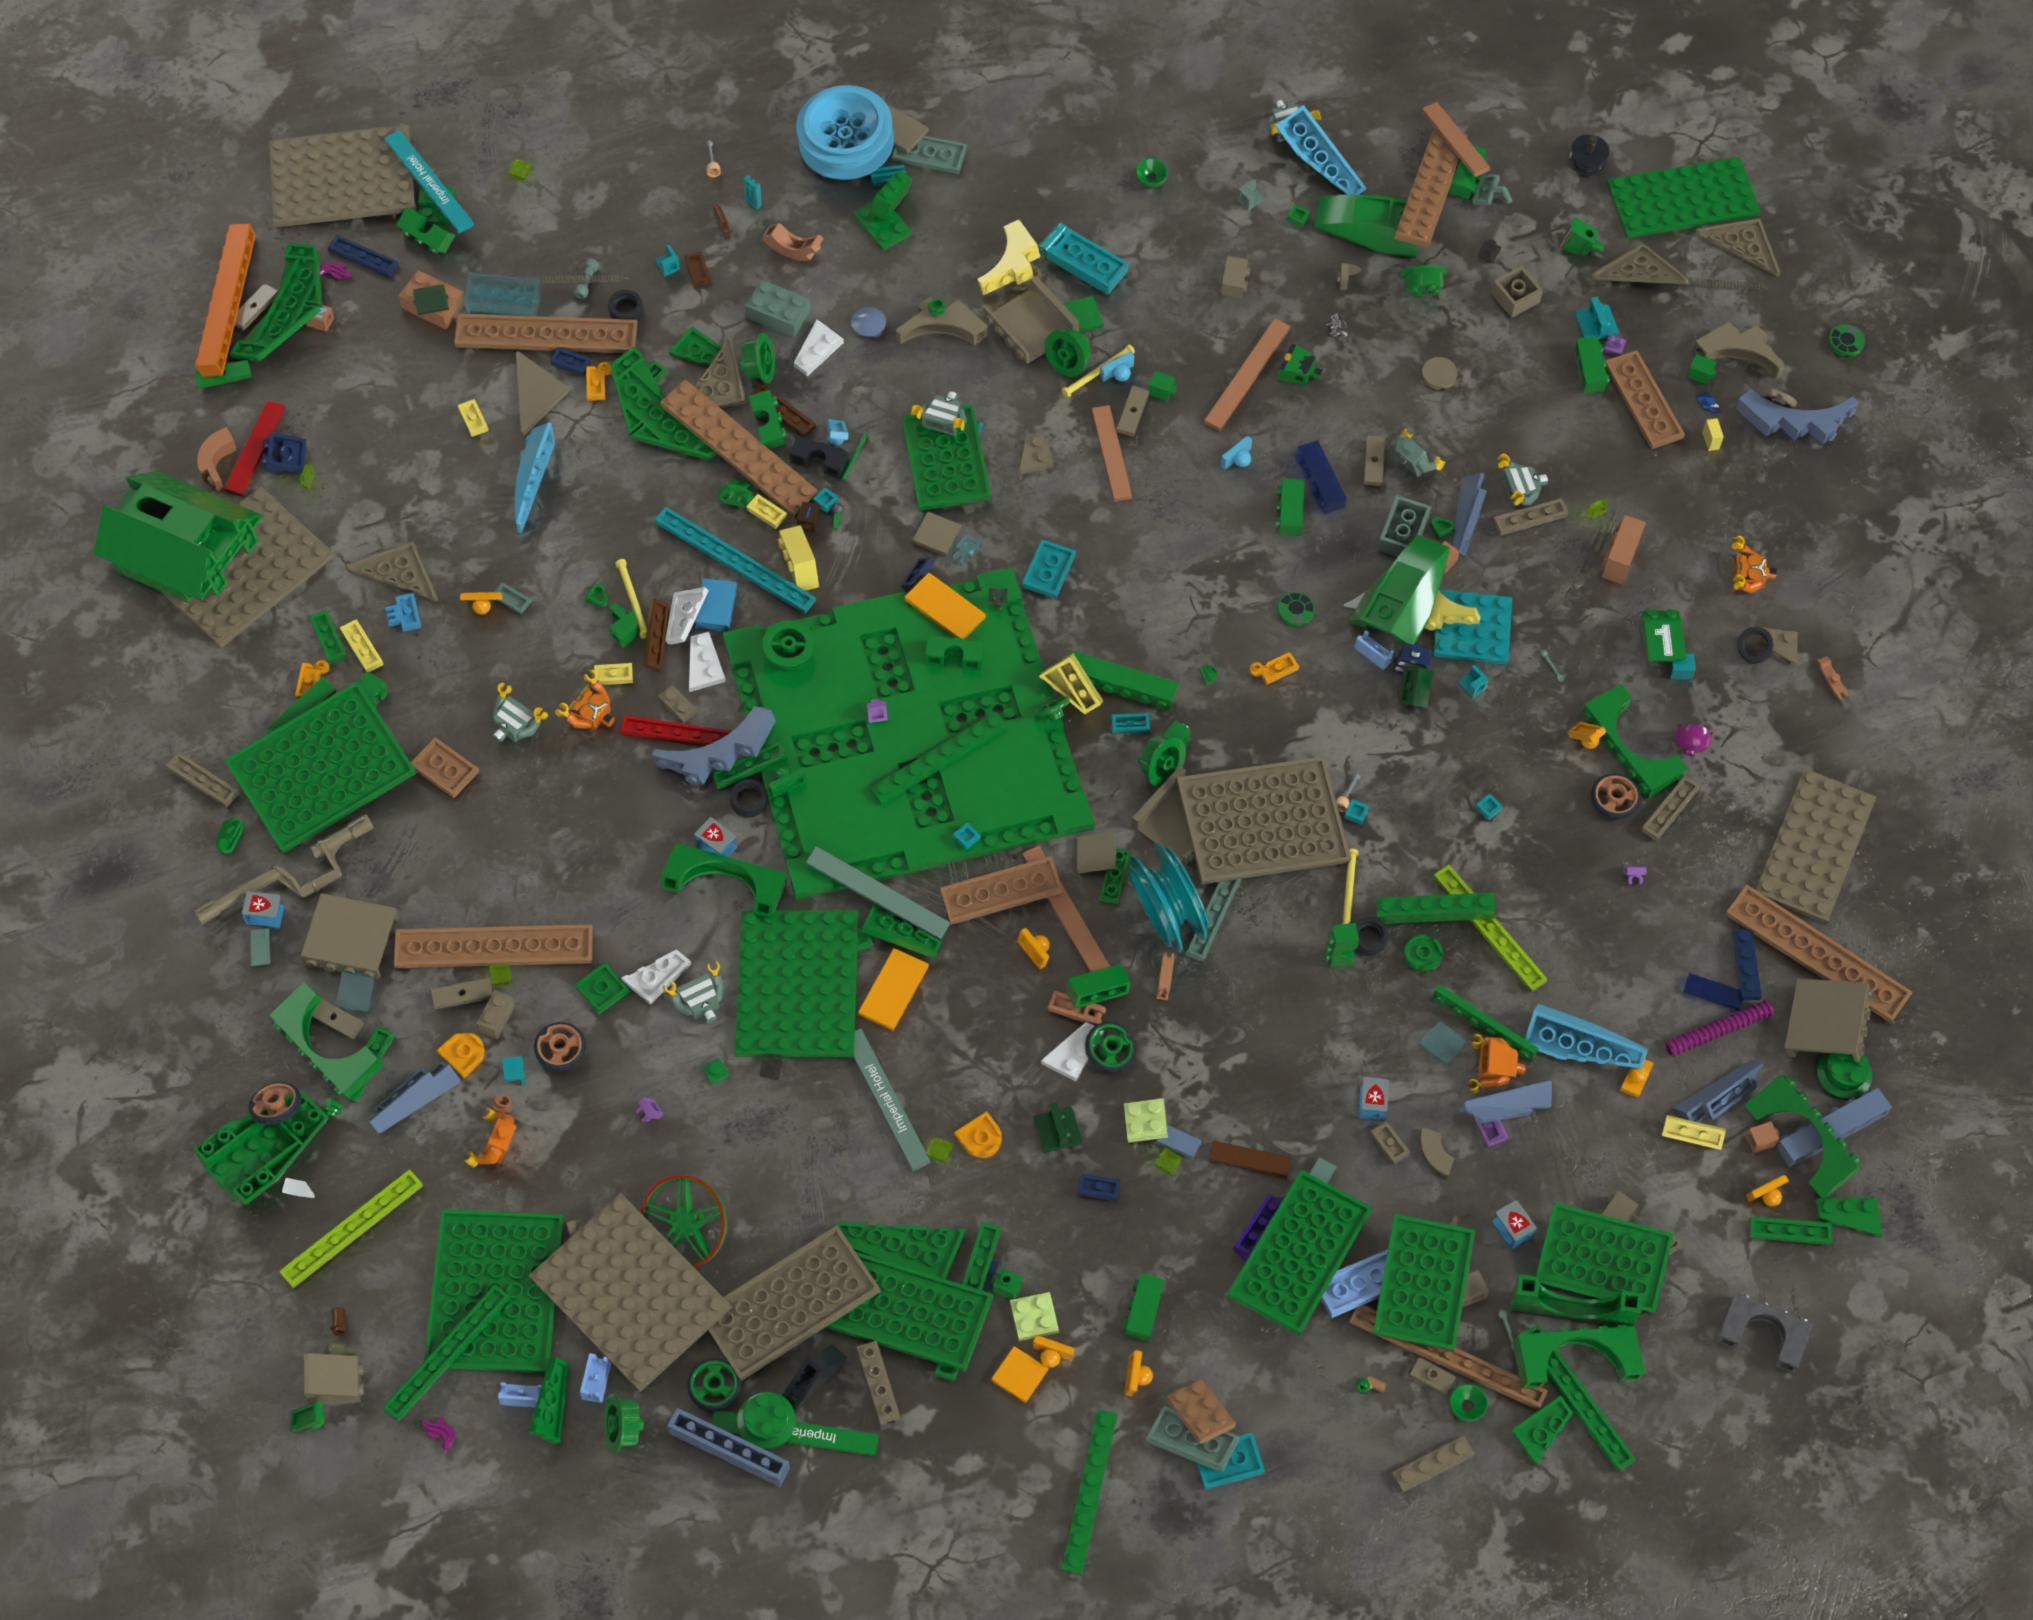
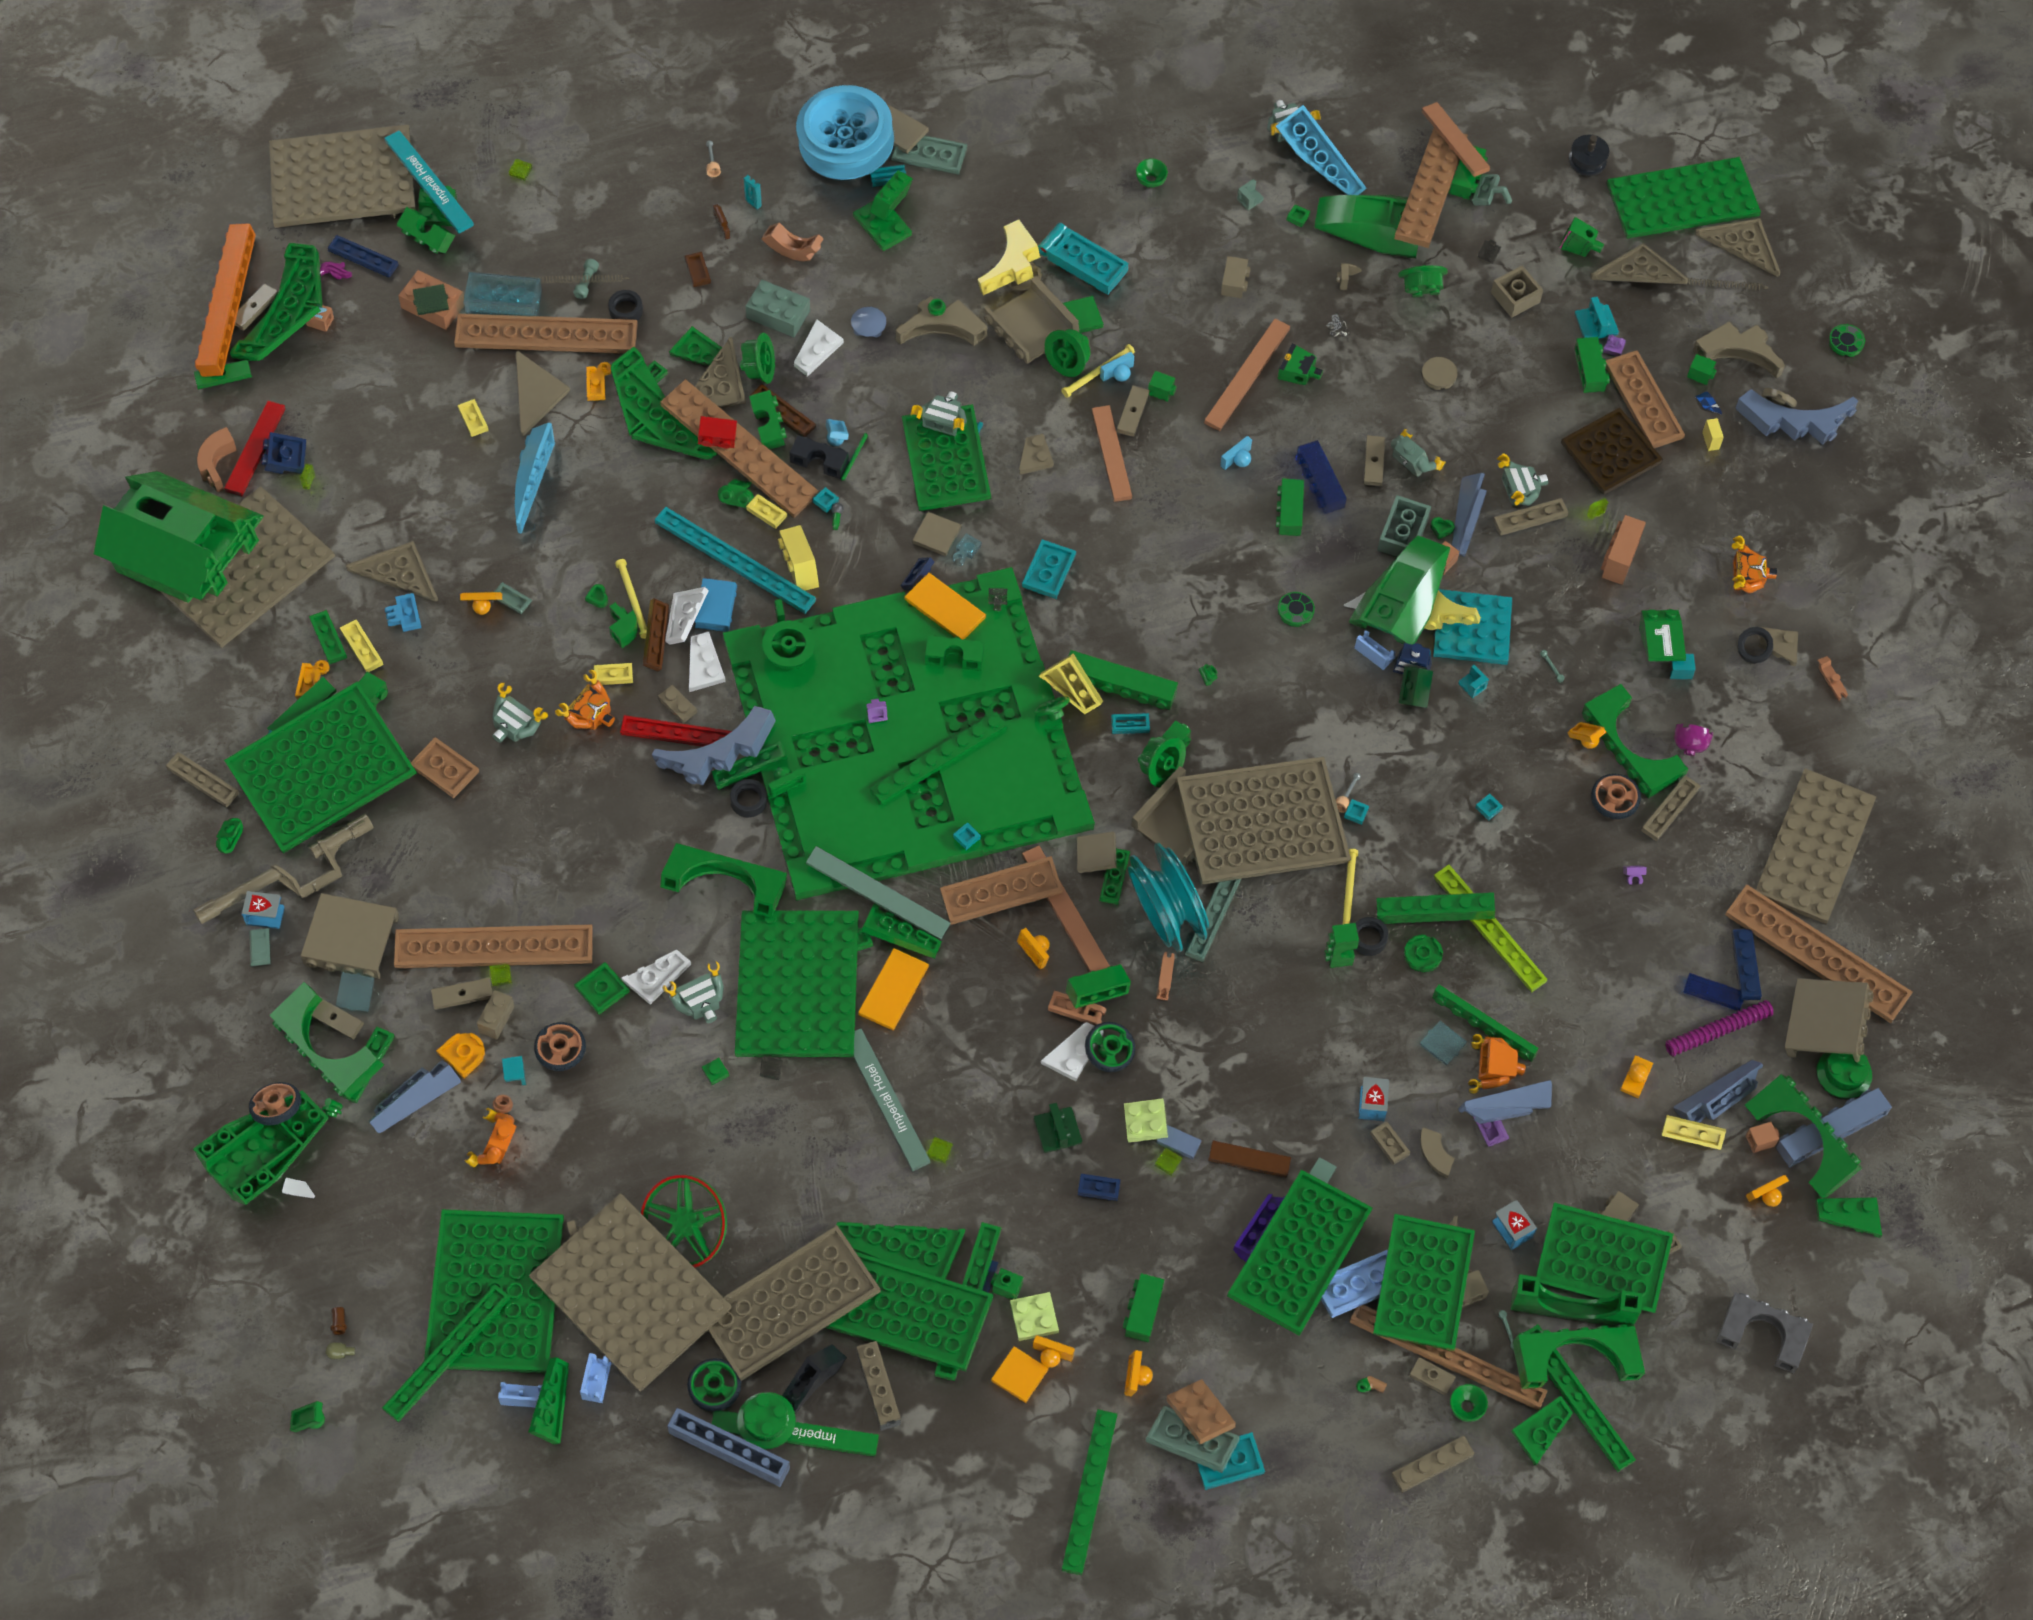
(333, 1379): dark tan slope -> none
(351, 1228): lime plate -> none
(440, 1430): magenta piece -> none
(570, 361): dark blue plate -> none
(621, 1423): green piece -> none
(650, 1108): medium lavender tile -> none
(669, 262): teal panel -> none
(715, 838): piece -> none
(717, 432): none -> red brick
(779, 610): none -> green tile
(809, 516): dark brown brick -> none
(980, 1136): light orange tile -> none
(1275, 668): light orange hinge -> none
(1580, 1040): medium azure wedge -> none
(1611, 451): none -> dark brown plate
(1790, 1230): green plate -> none

